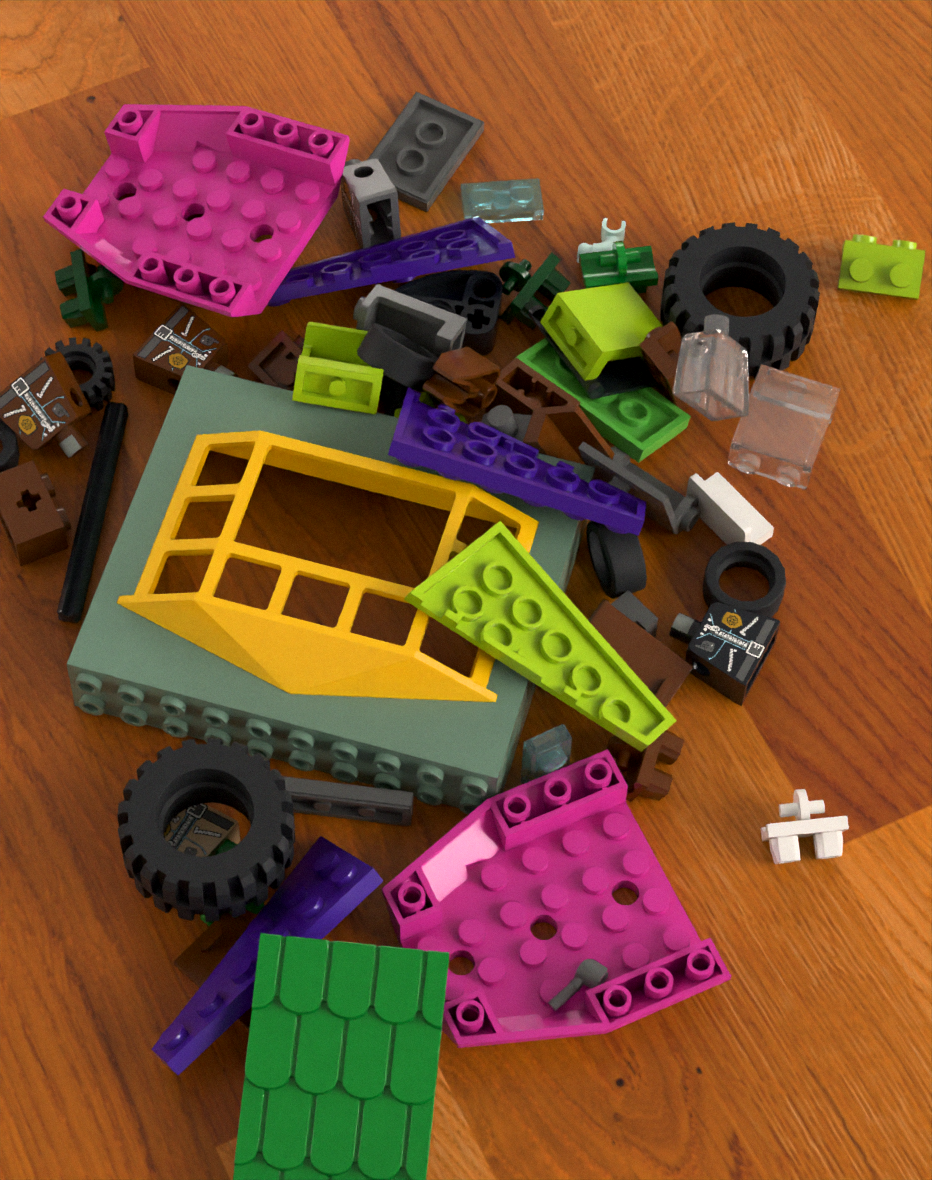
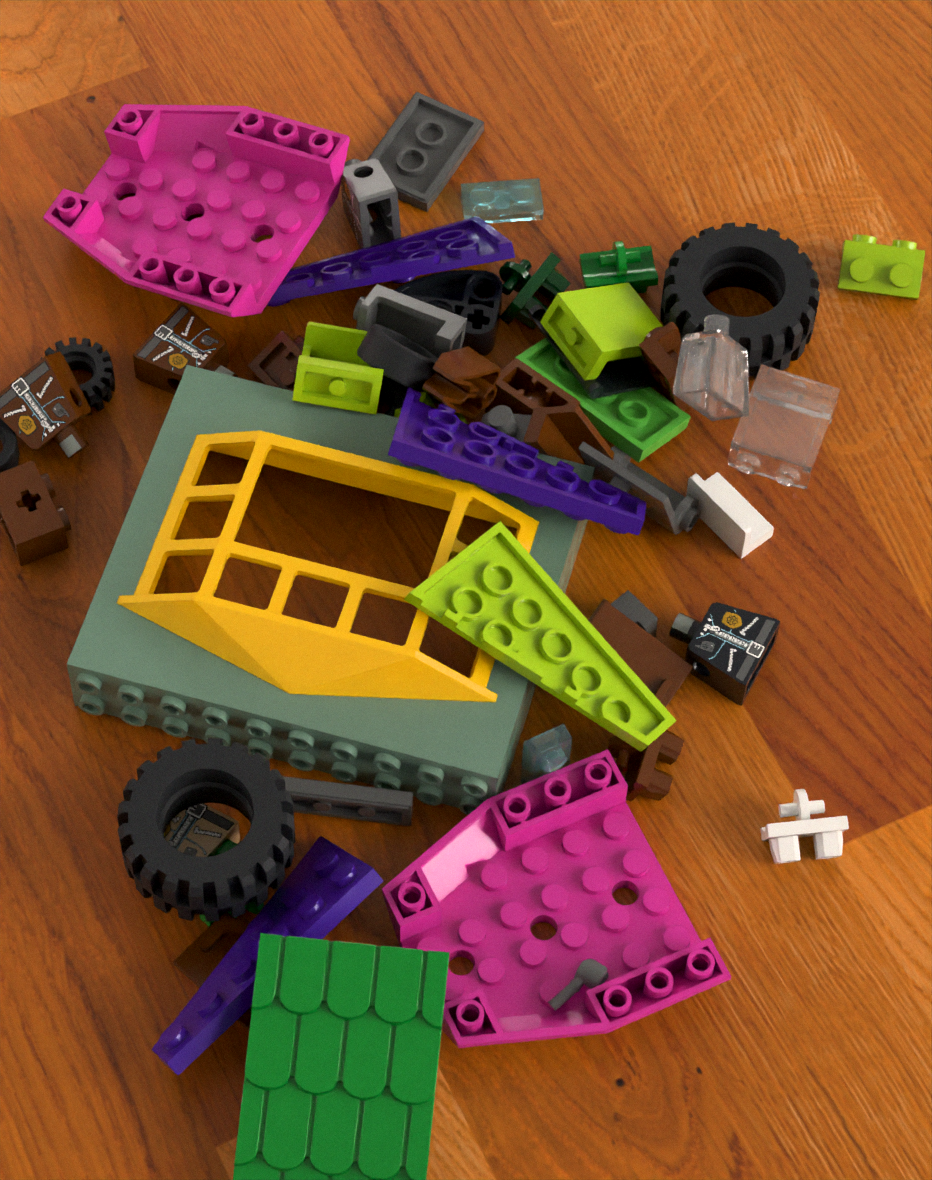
(92, 513): black axle -> none
(93, 289): dark green hips -> none
(607, 236): light aqua arm -> none
(616, 560): black tyre -> none
(753, 557): black tyre -> none

